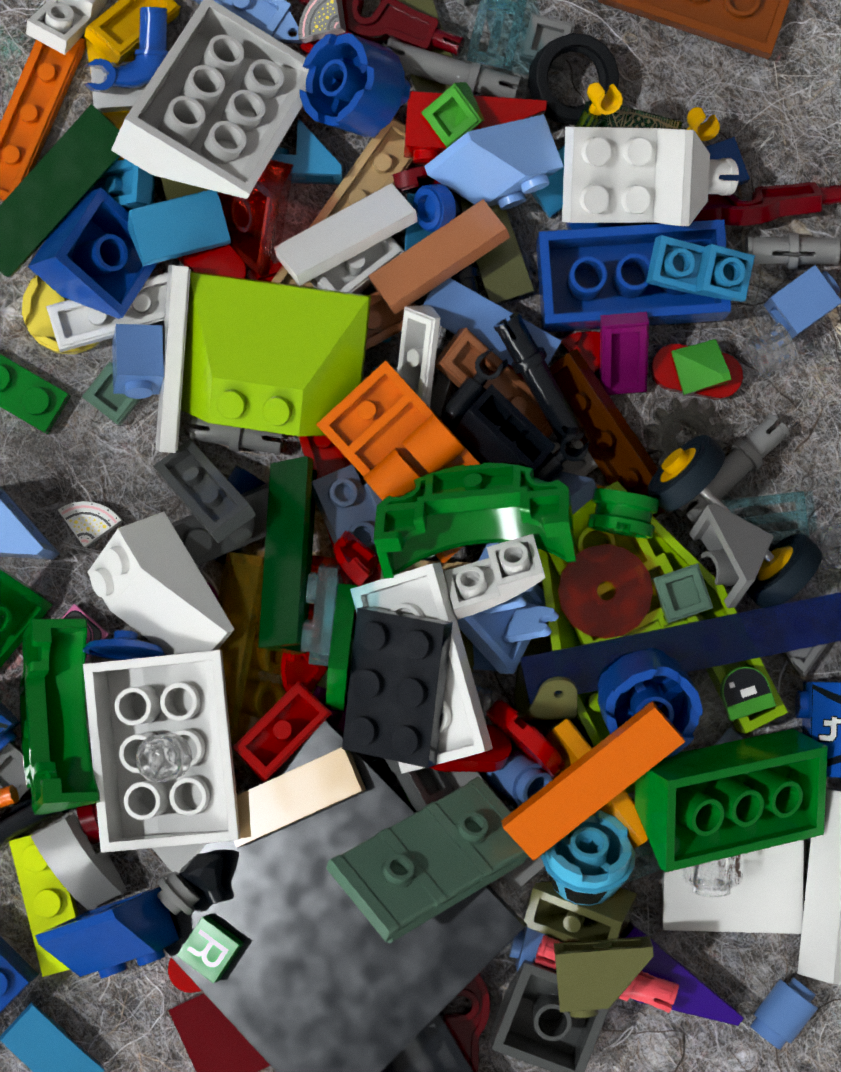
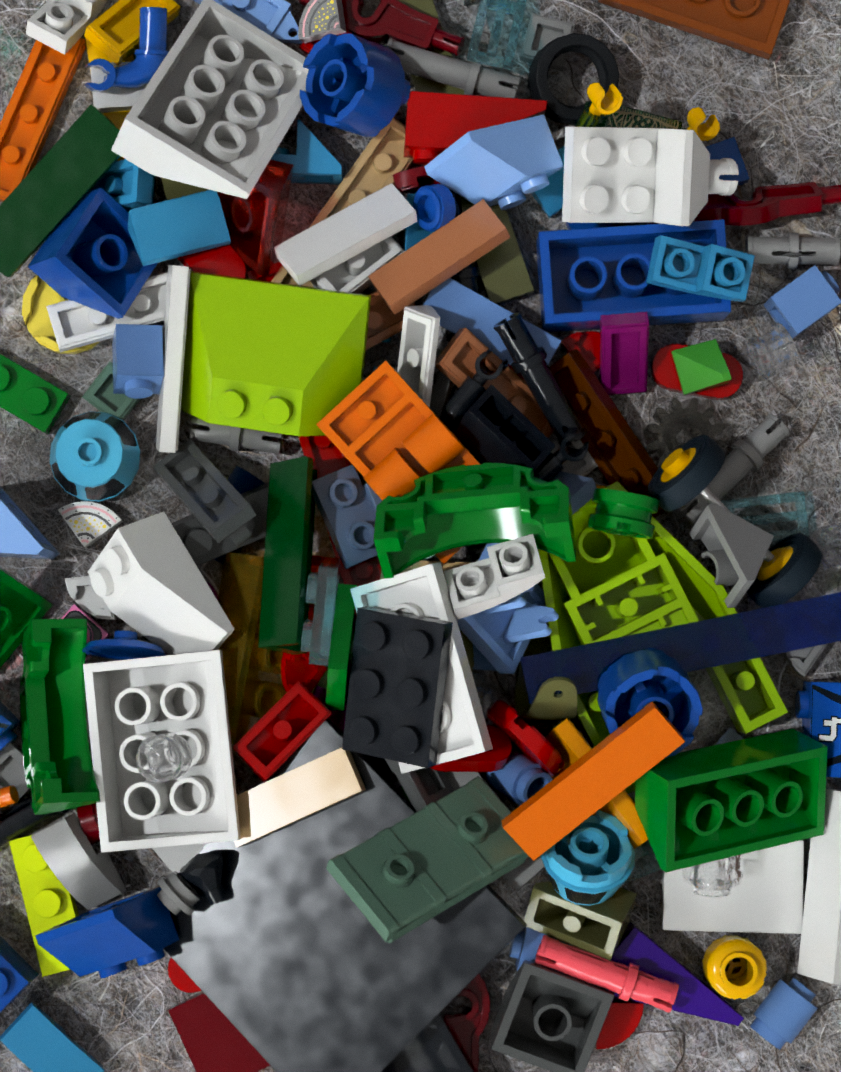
(86, 598): none -> white tile
(94, 456): none -> medium azure cone
(210, 949): tile -> none
(355, 557): red tile -> none
(454, 113): bright green slope -> none
(579, 591): clear red plate -> none
(597, 972): olive slope -> none
(619, 1023): none -> red tile
(682, 593): sand green tile -> none
(744, 980): none -> yellow head
(745, 693): tile -> none

